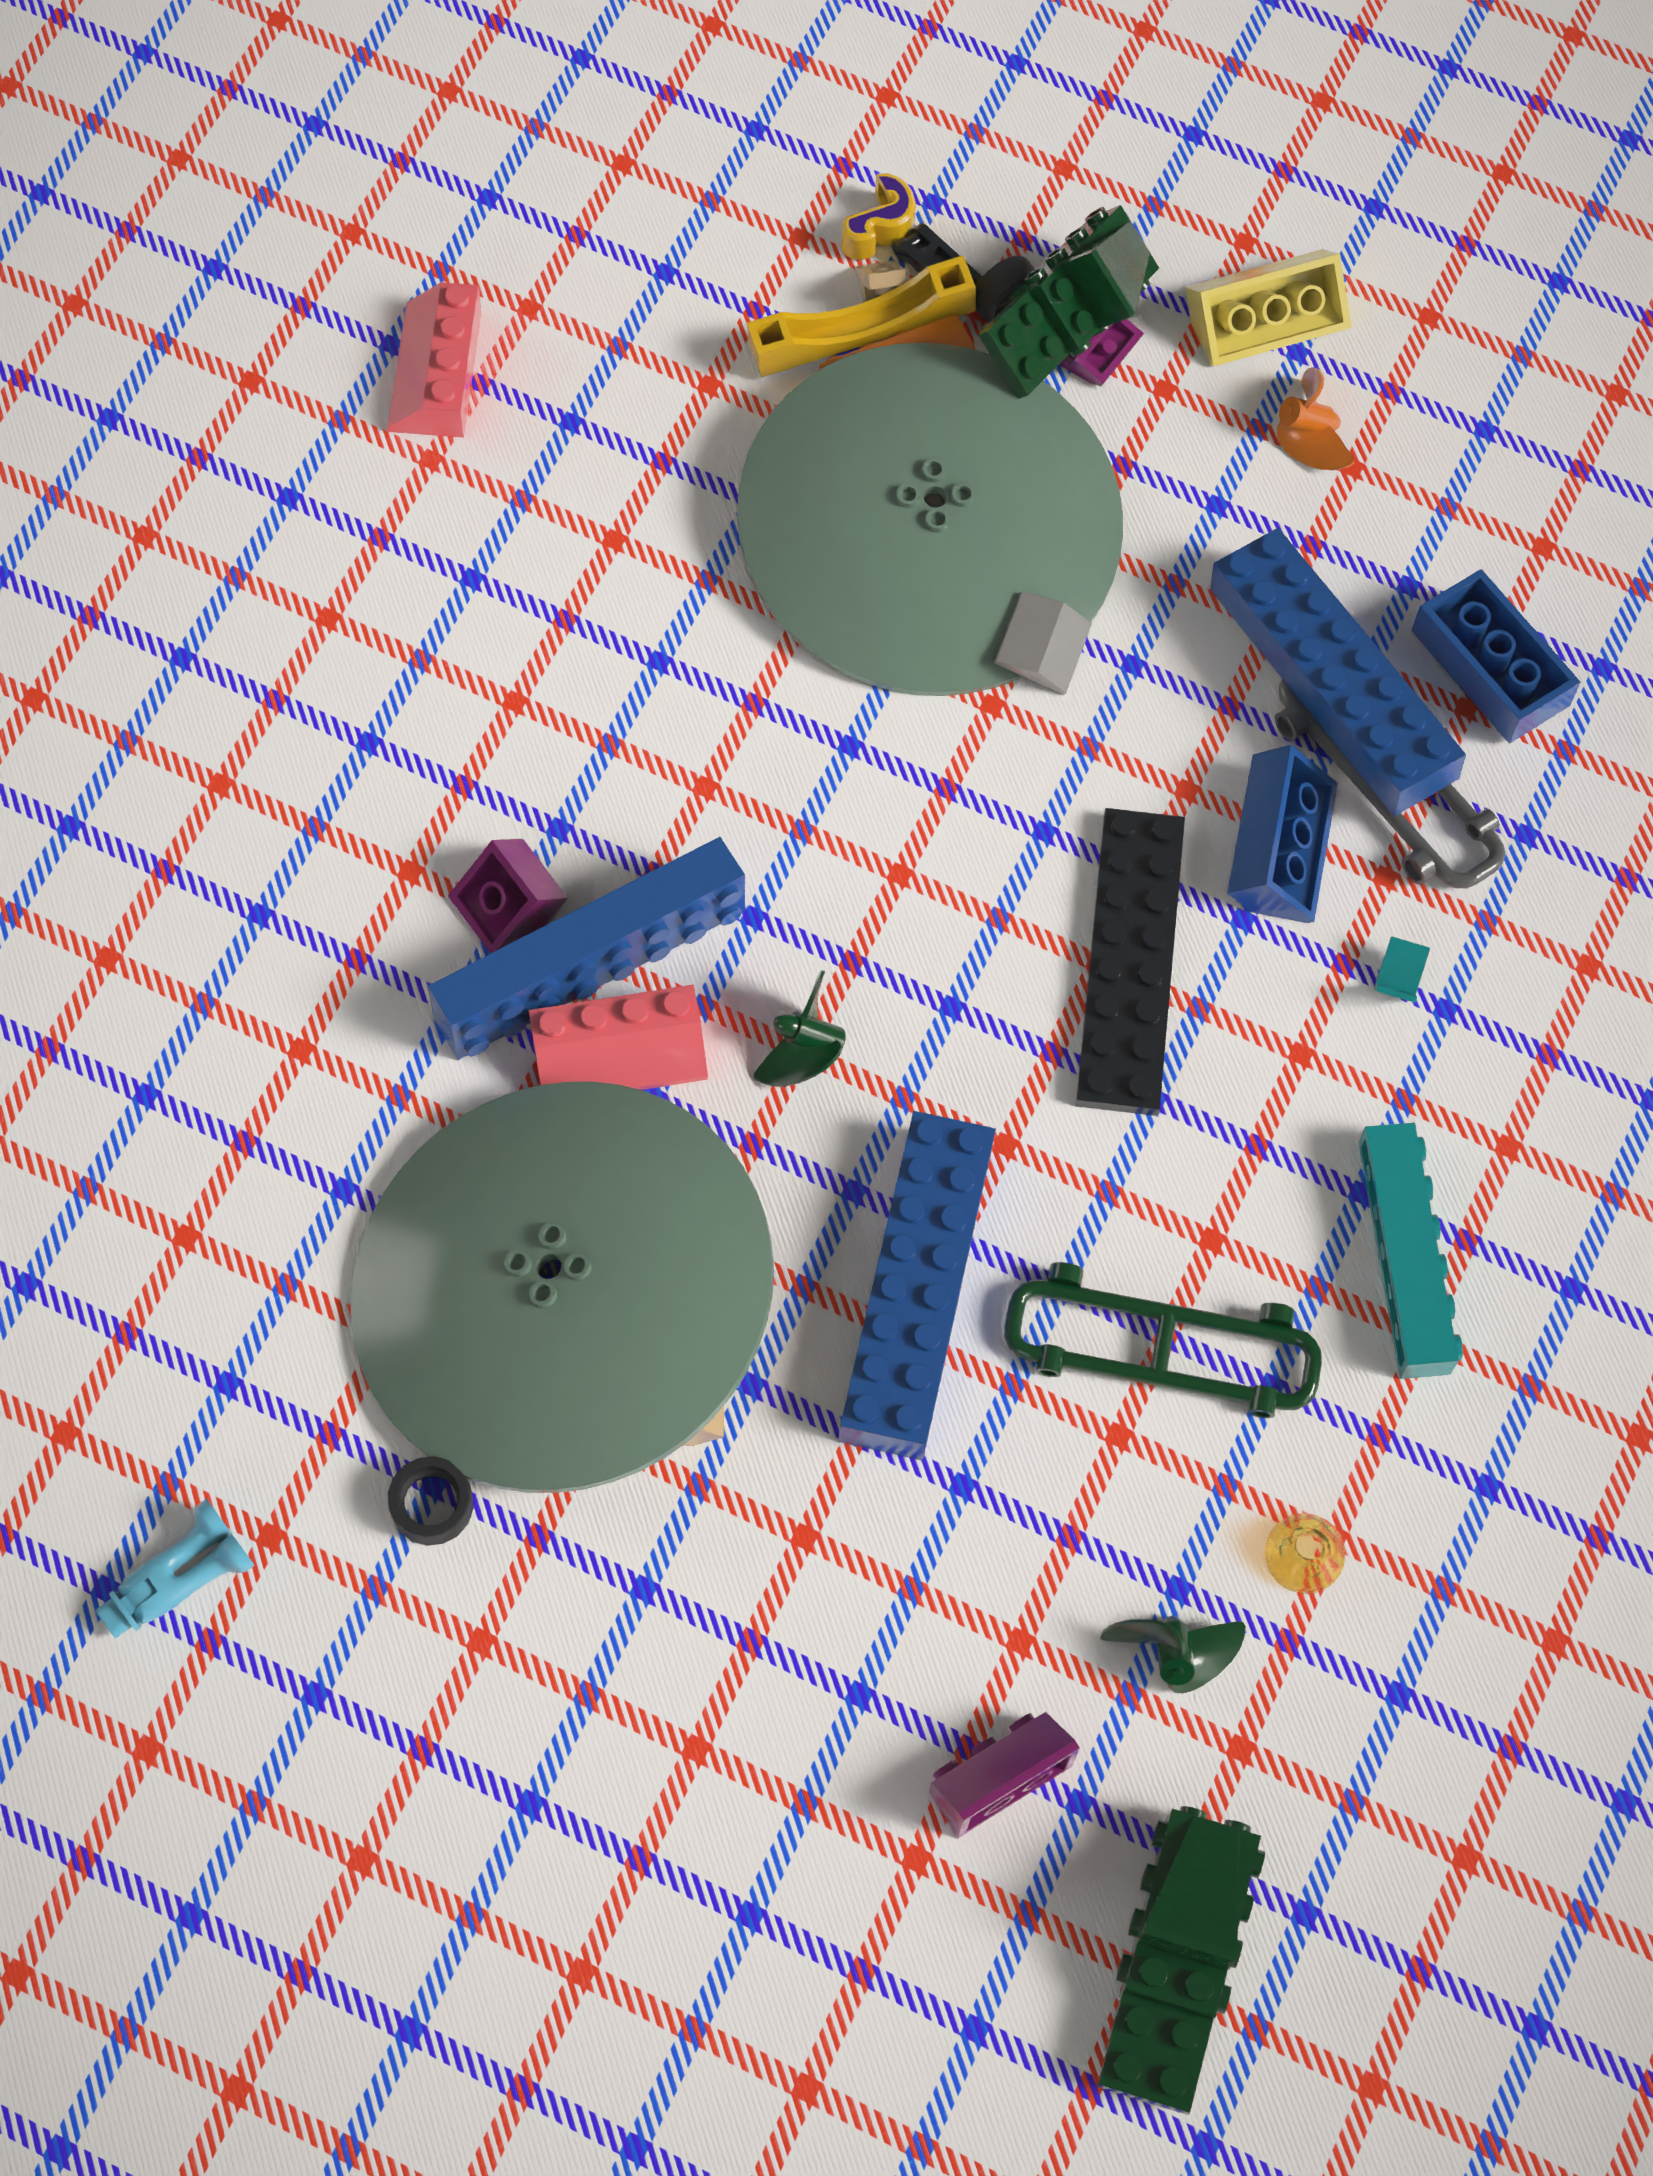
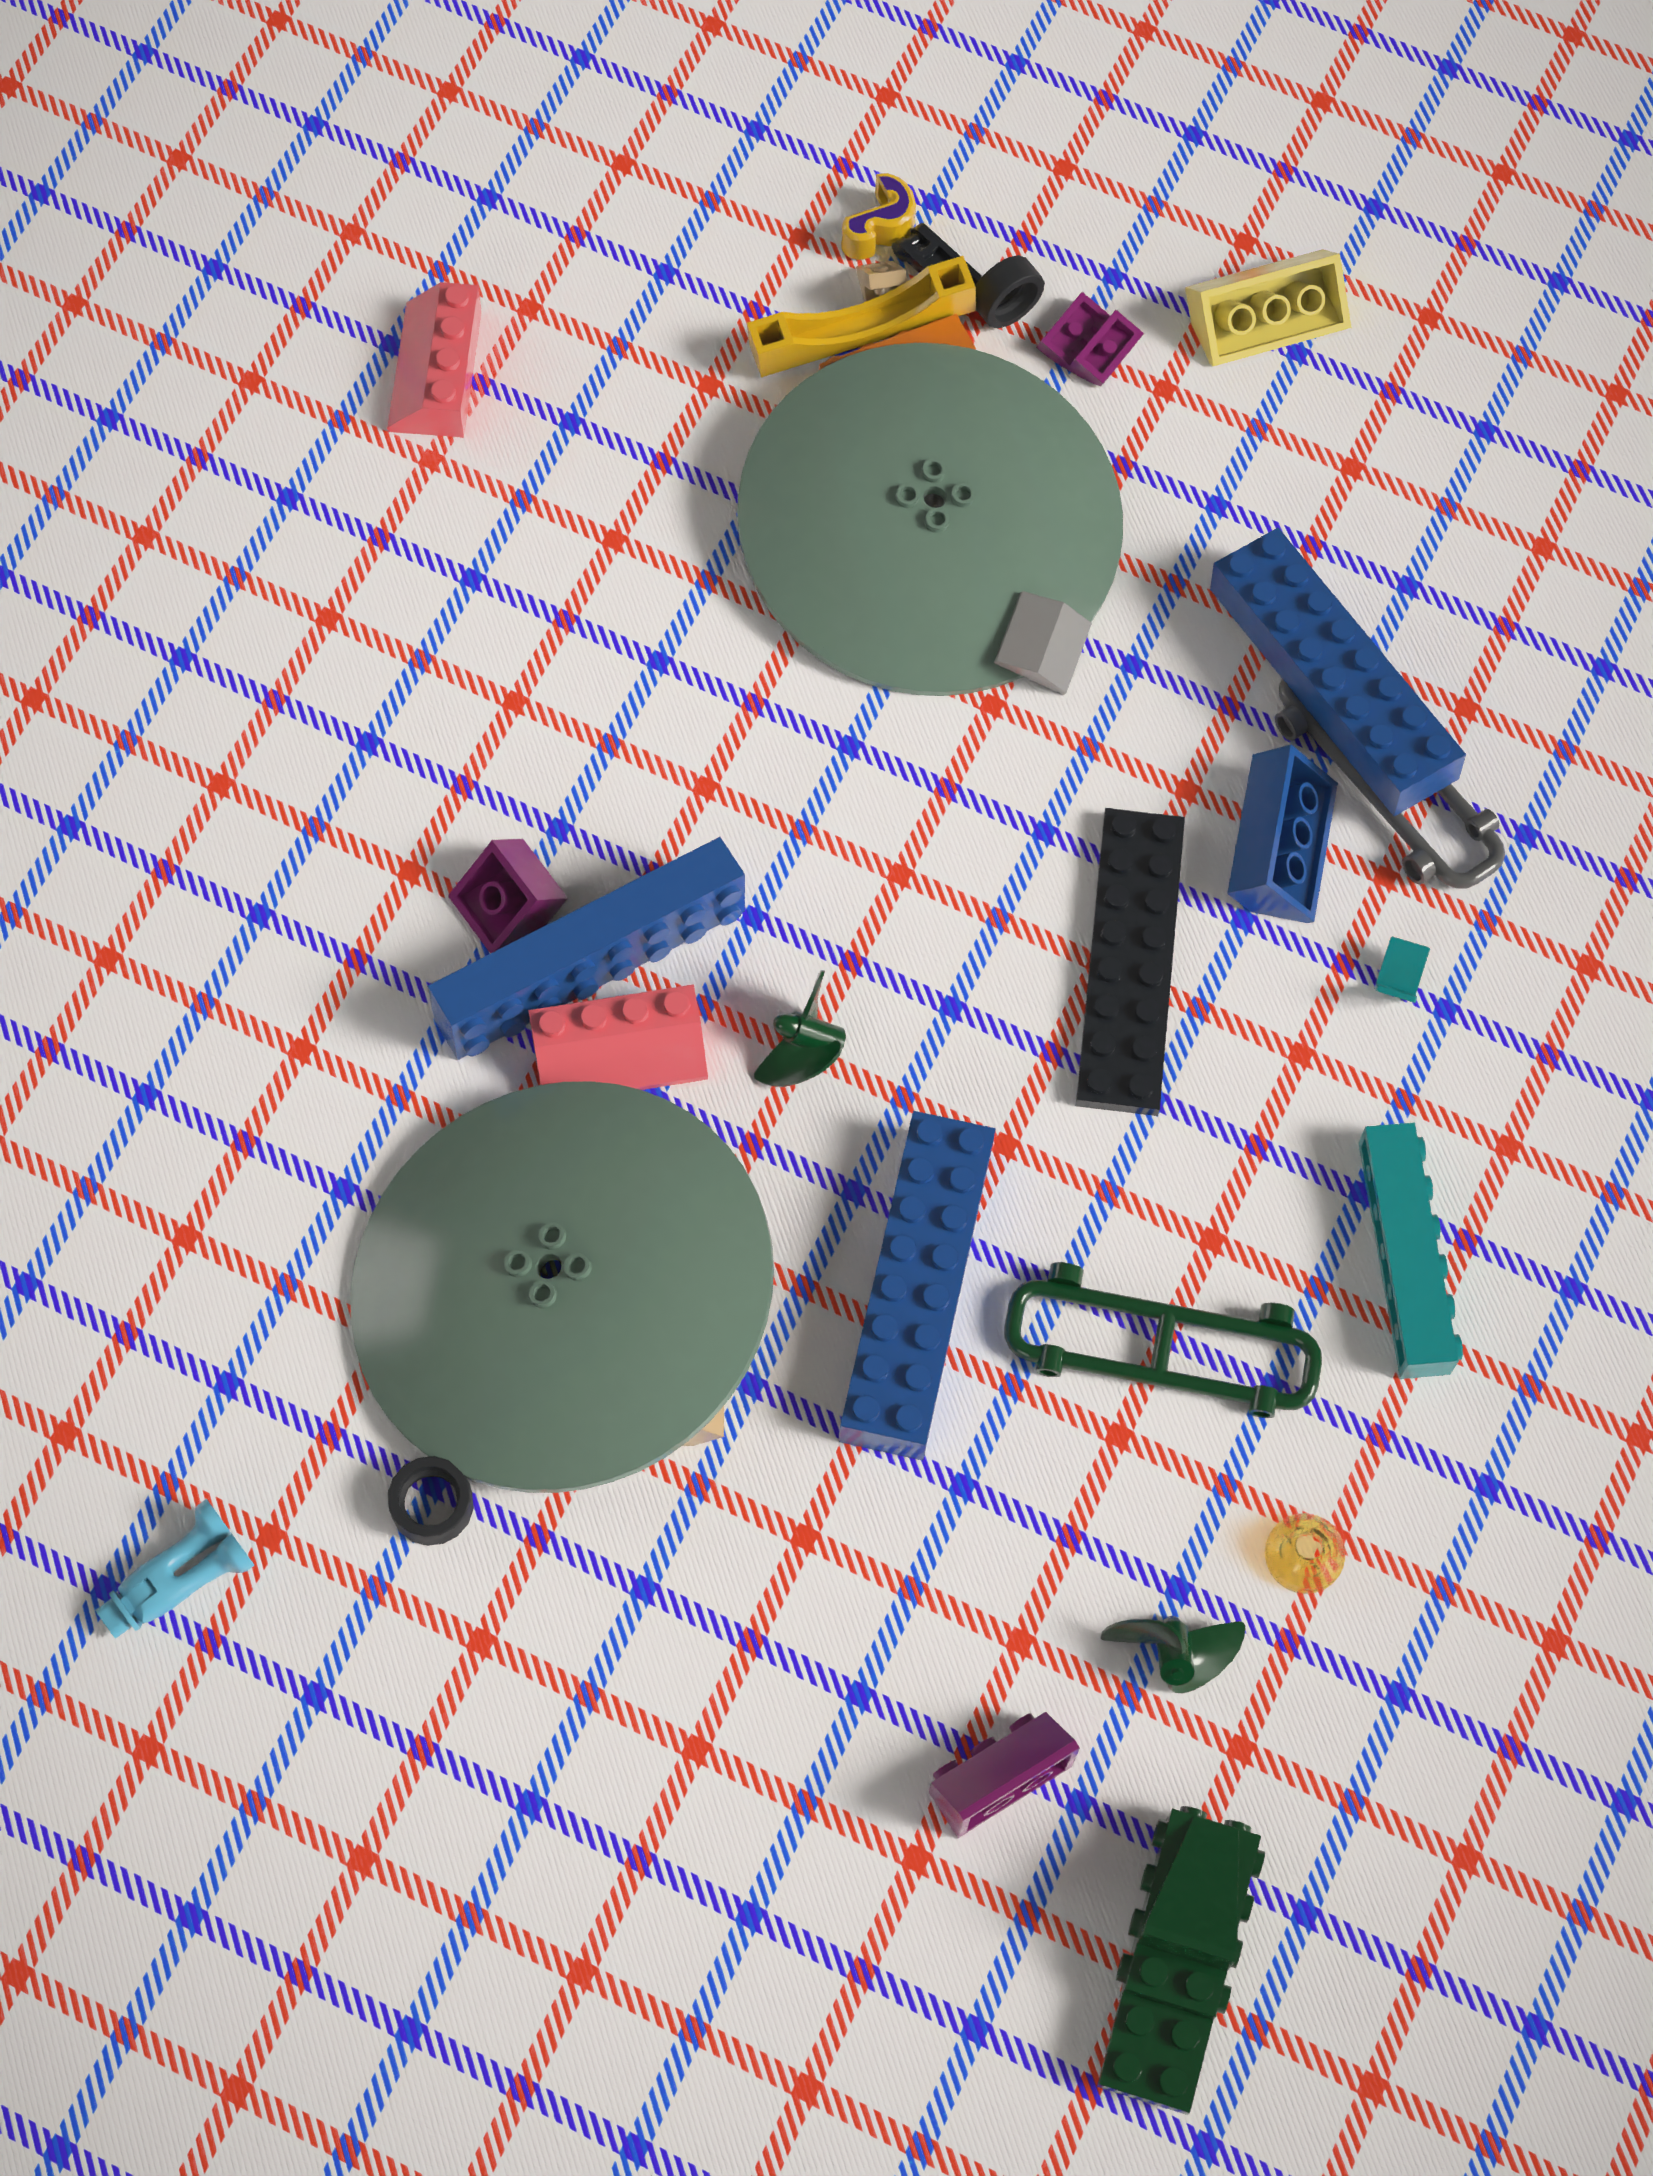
(1070, 299): dark green wedge -> none
(1309, 428): orange piece -> none
(1495, 656): blue brick -> none

